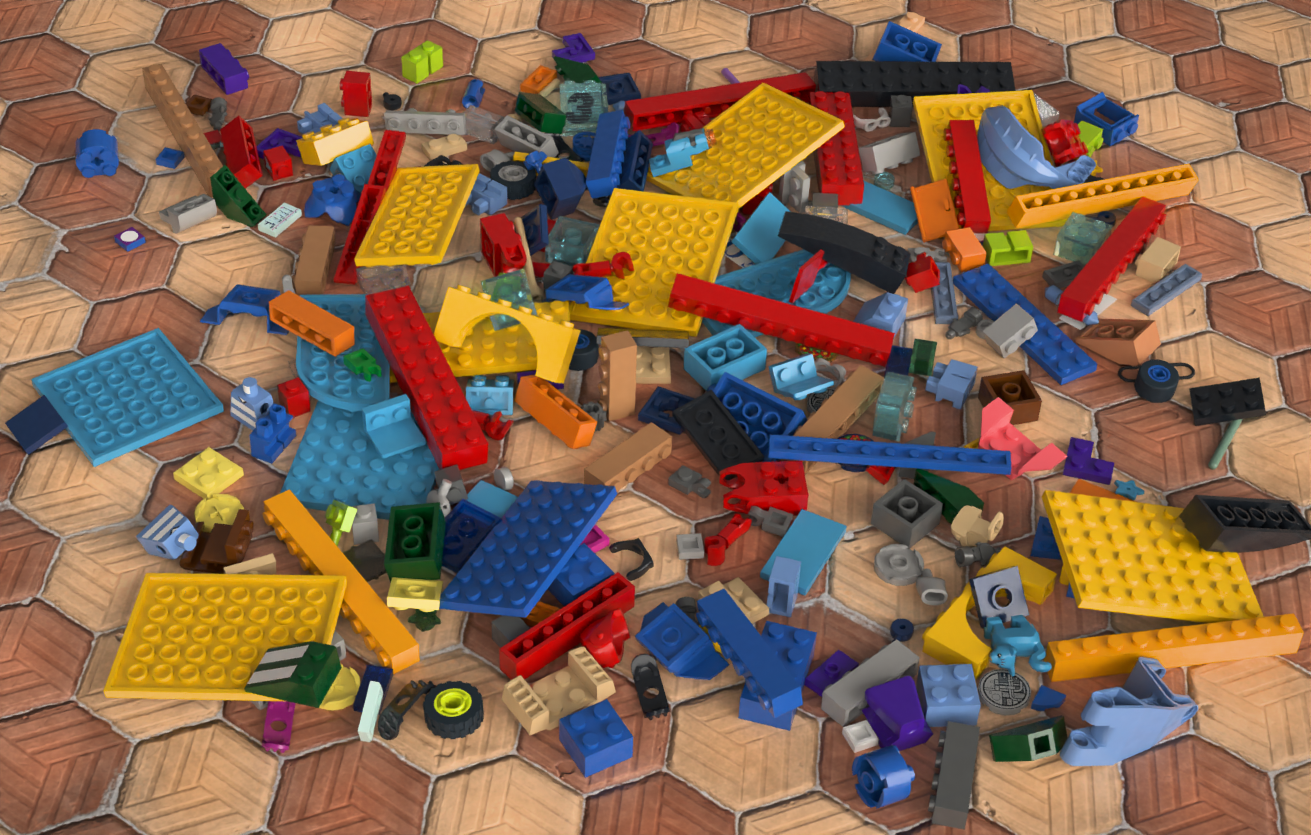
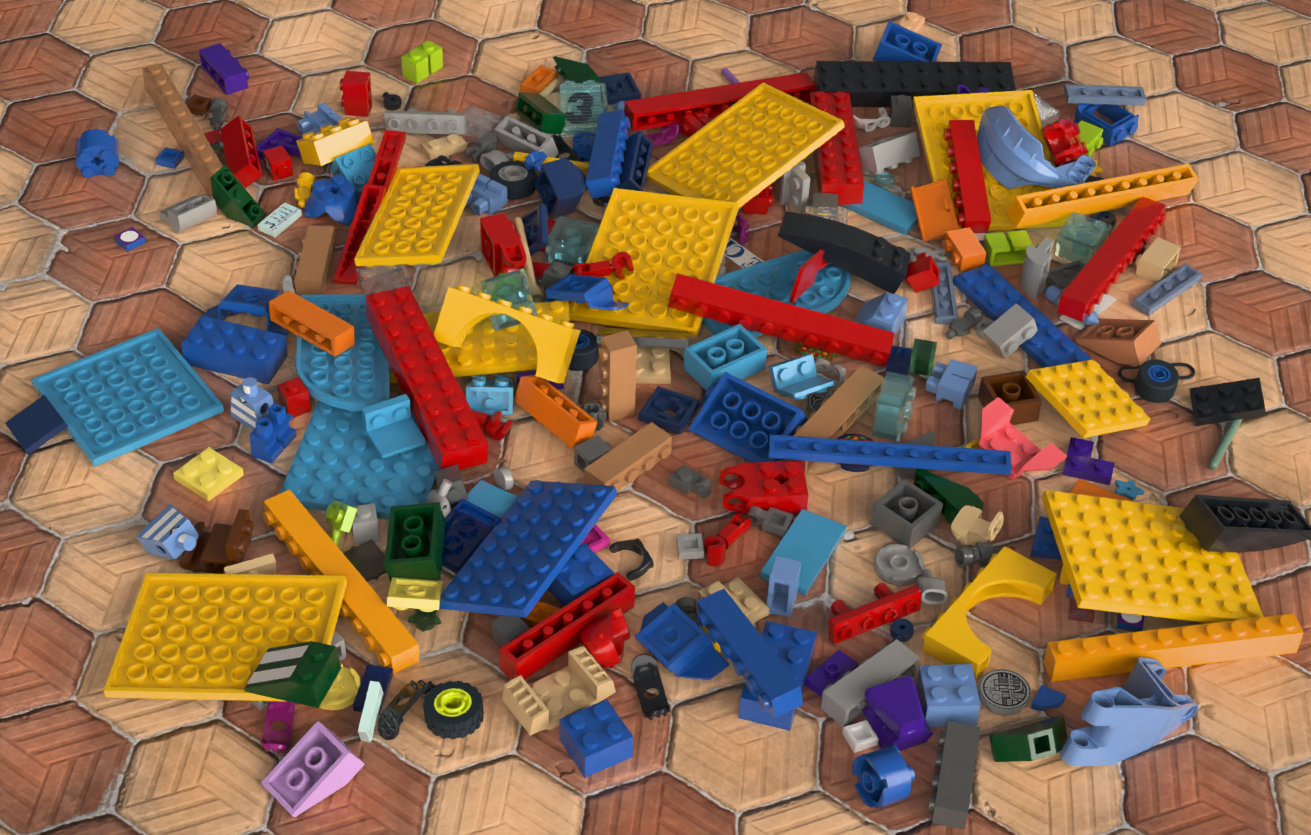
(218, 509): light yellow tile -> none
(234, 349): none -> blue brick
(305, 184): none -> yellow piece
(312, 770): none -> lavender slope
(362, 362): green plate -> none
(473, 93): blue piece -> none
(483, 145): none -> dark grey plate
(576, 49): dark purple plate -> none
(590, 451): none -> dark grey brick
(680, 150): dark azure plate -> none
(716, 433): black tile -> none
(759, 234): dark azure tile -> none
(880, 473): red tile -> none
(886, 609): none -> red plate
(985, 589): piece -> none
(1014, 642): dark azure animal -> none
(1036, 268): none -> light grey brick
(1079, 614): none -> clear light blue tile
(1088, 398): none -> yellow plate
(1104, 95): none -> sand blue plate
(1130, 622): none -> tile

